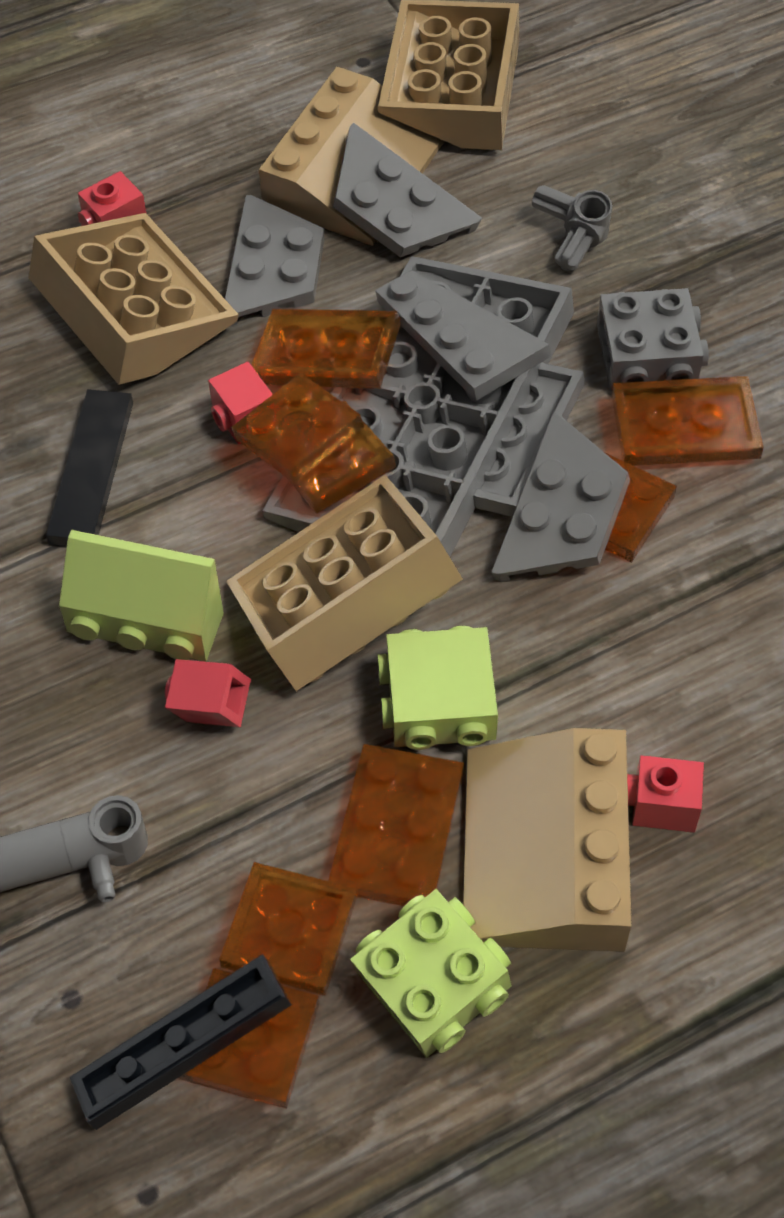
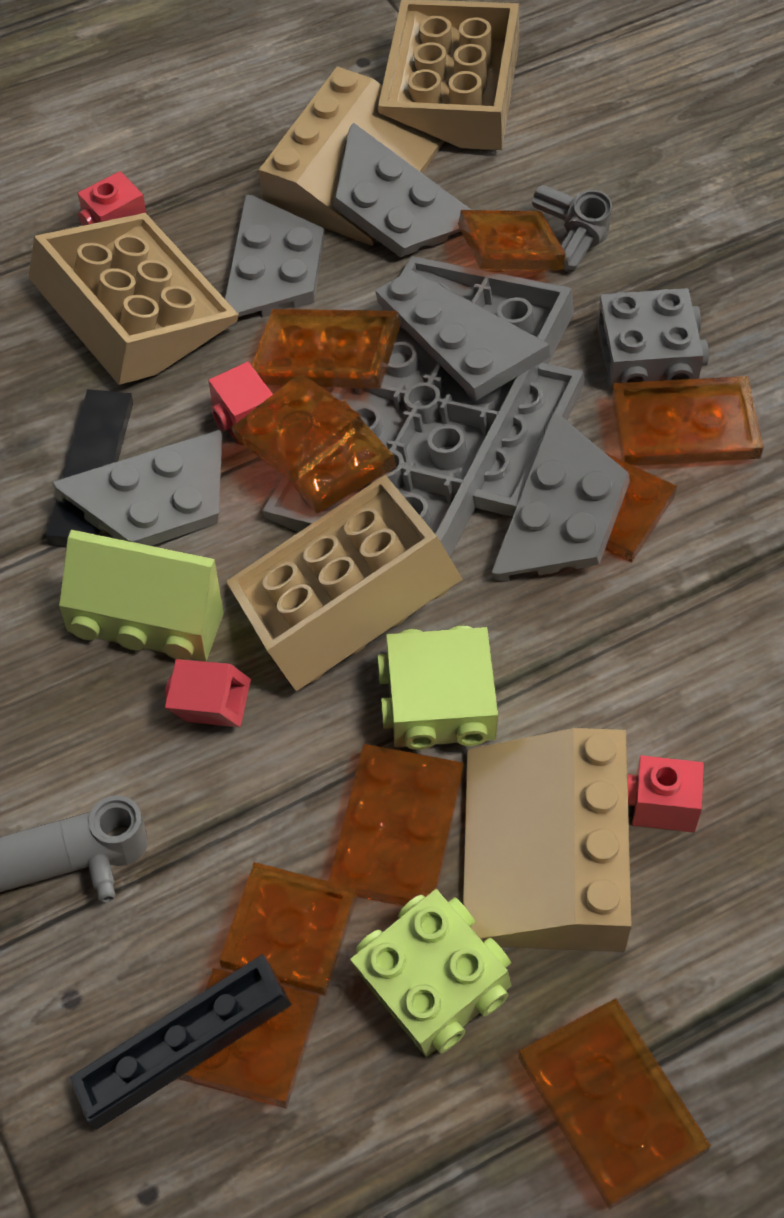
(151, 493): none -> light grey wing
(511, 240): none -> clear orange plate
(613, 1103): none -> clear orange plate

